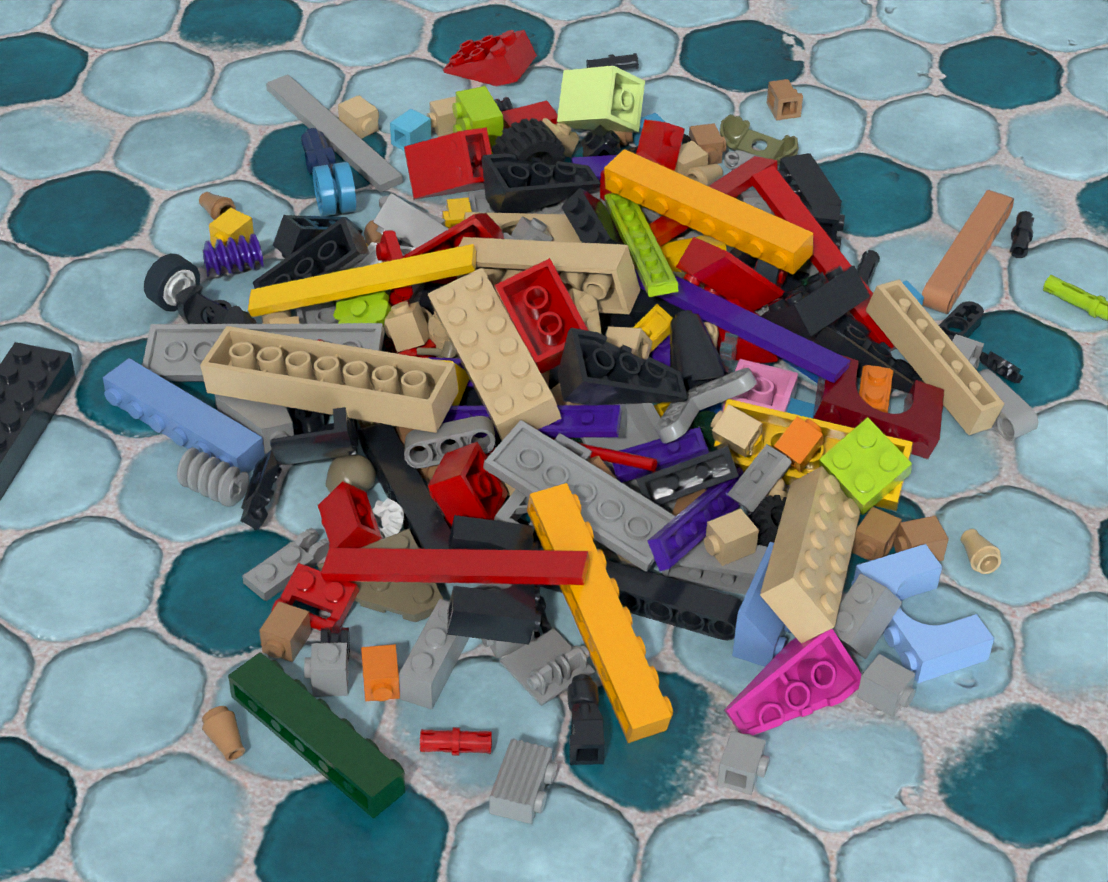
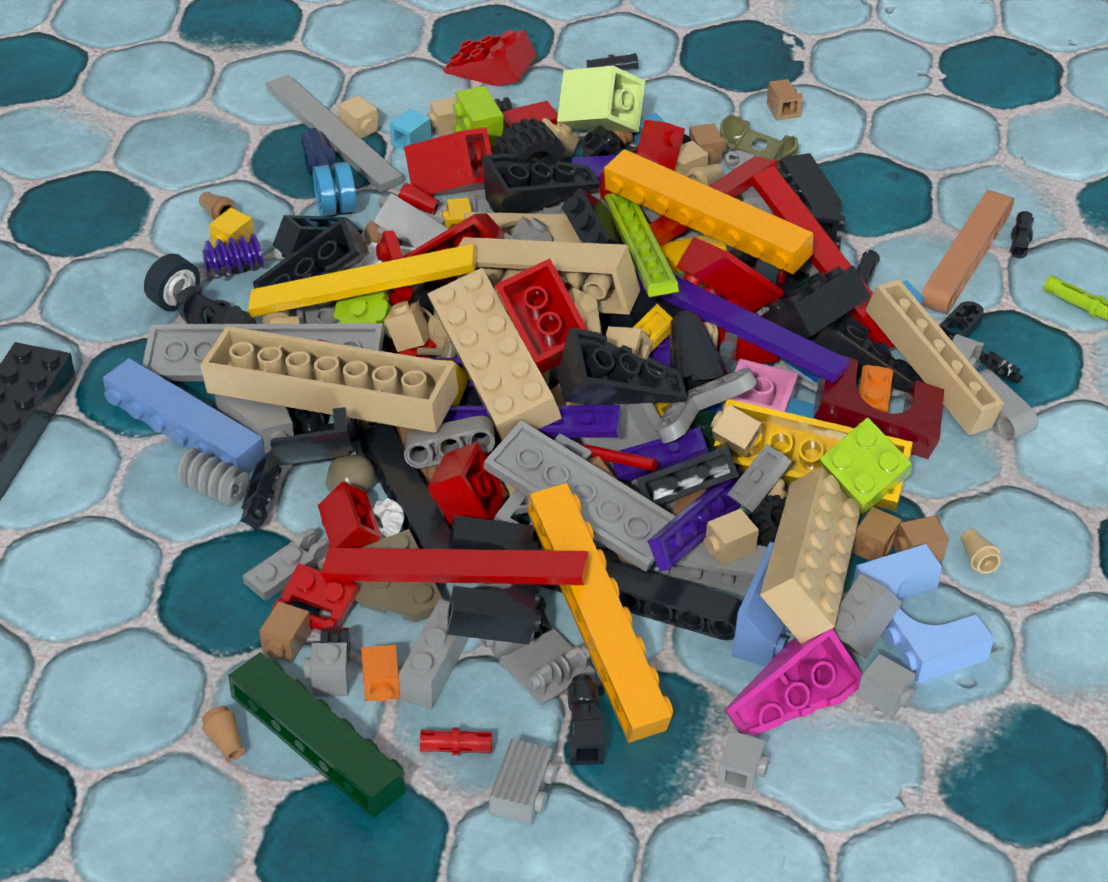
(418, 198): none -> red cone
(800, 442): orange brick -> none

